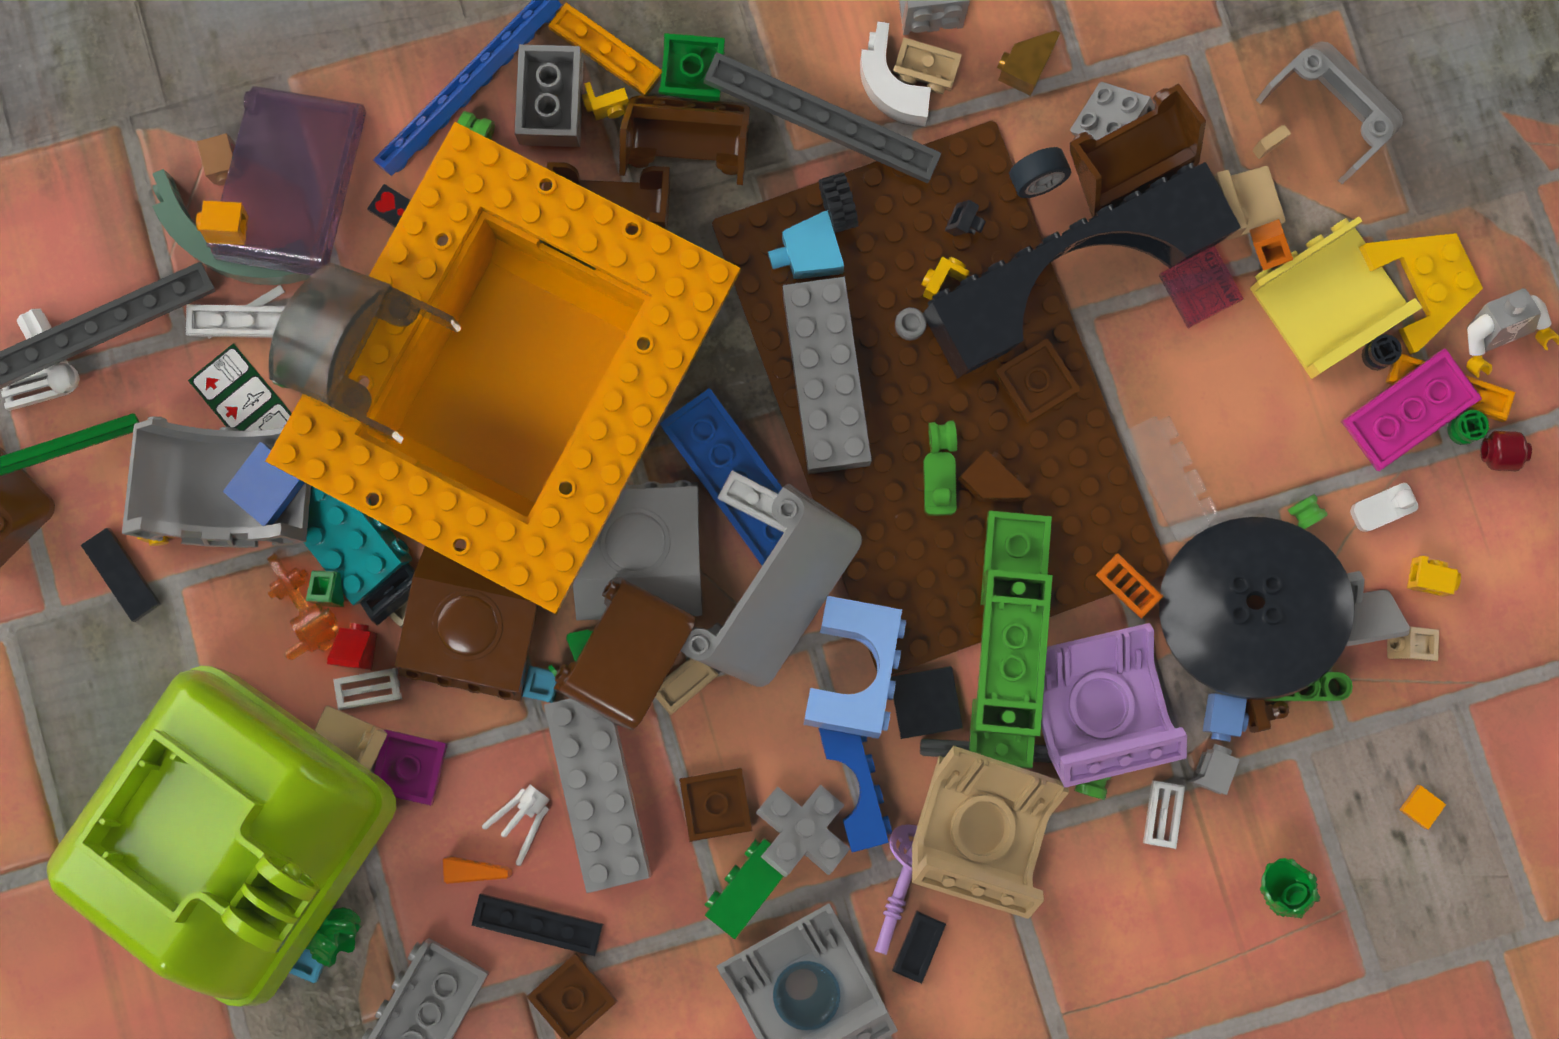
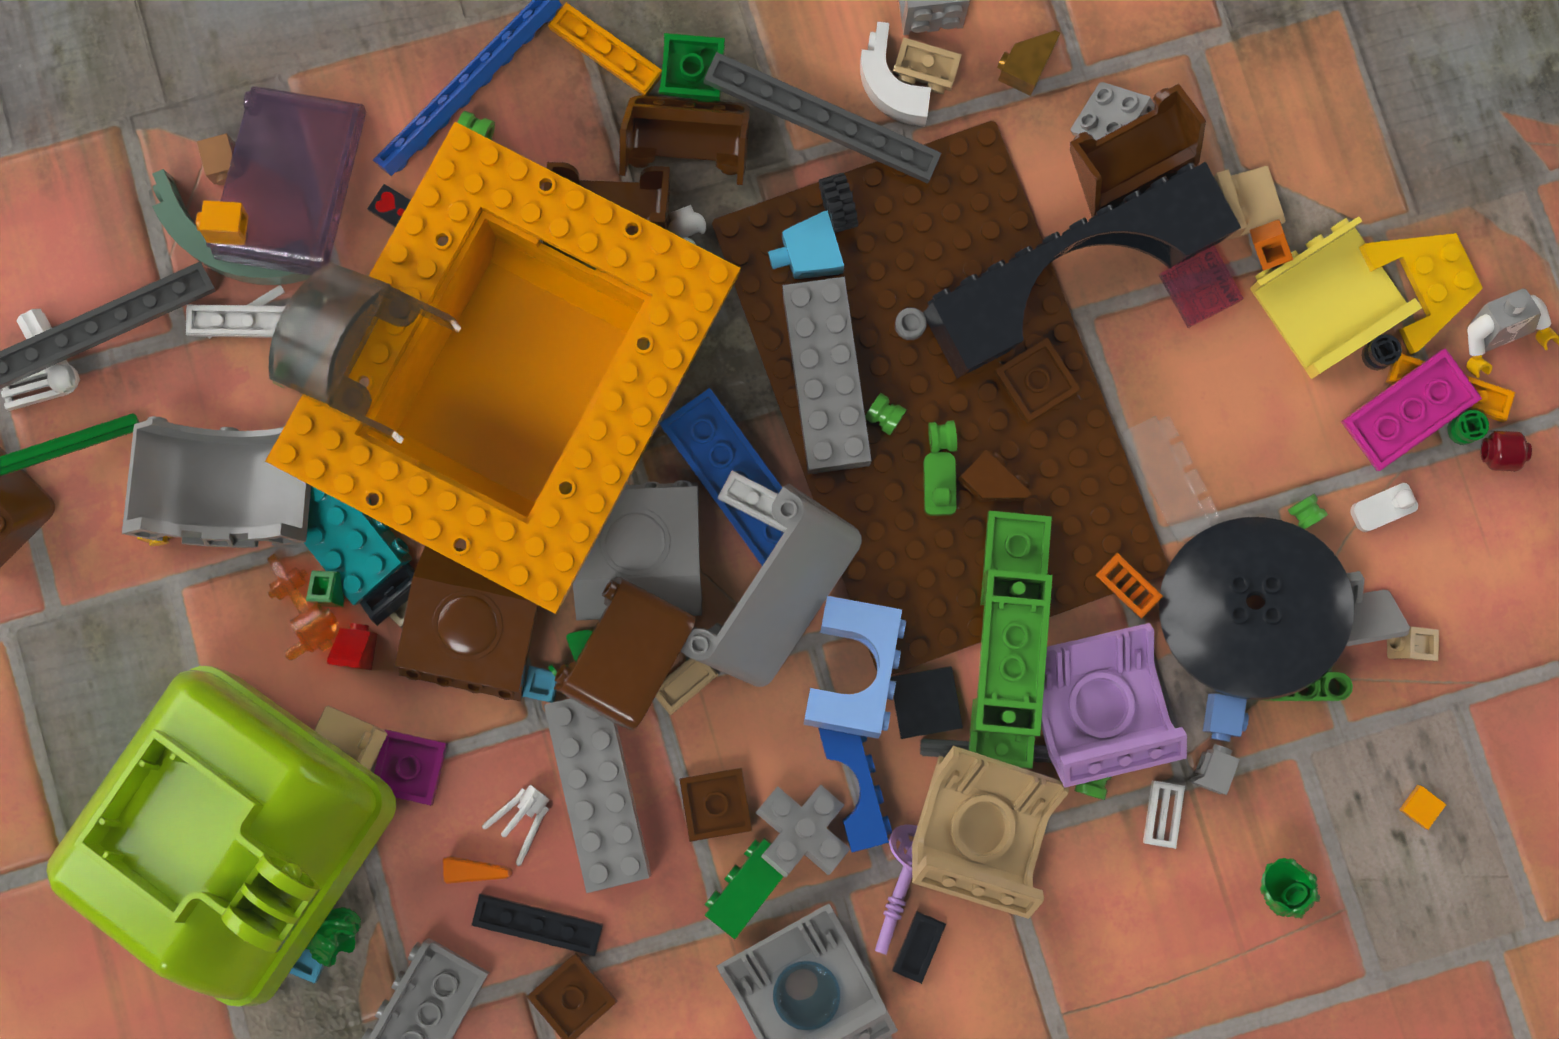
(120, 574): black tile -> none
(239, 393): sticker -> none
(262, 487): tile -> none
(394, 684): white tile -> none
(549, 95): light grey brick -> none
(606, 105): yellow bracket -> none
(686, 223): none -> white animal
(887, 415): none -> bright green wheel
(935, 278): yellow bracket -> none
(964, 219): black tile -> none
(1040, 172): black wheel -> none
(1262, 714): reddish brown piece -> none
(1271, 141): tan tile -> none
(1324, 62): light grey windscreen -> none
(1433, 577): yellow brick -> none

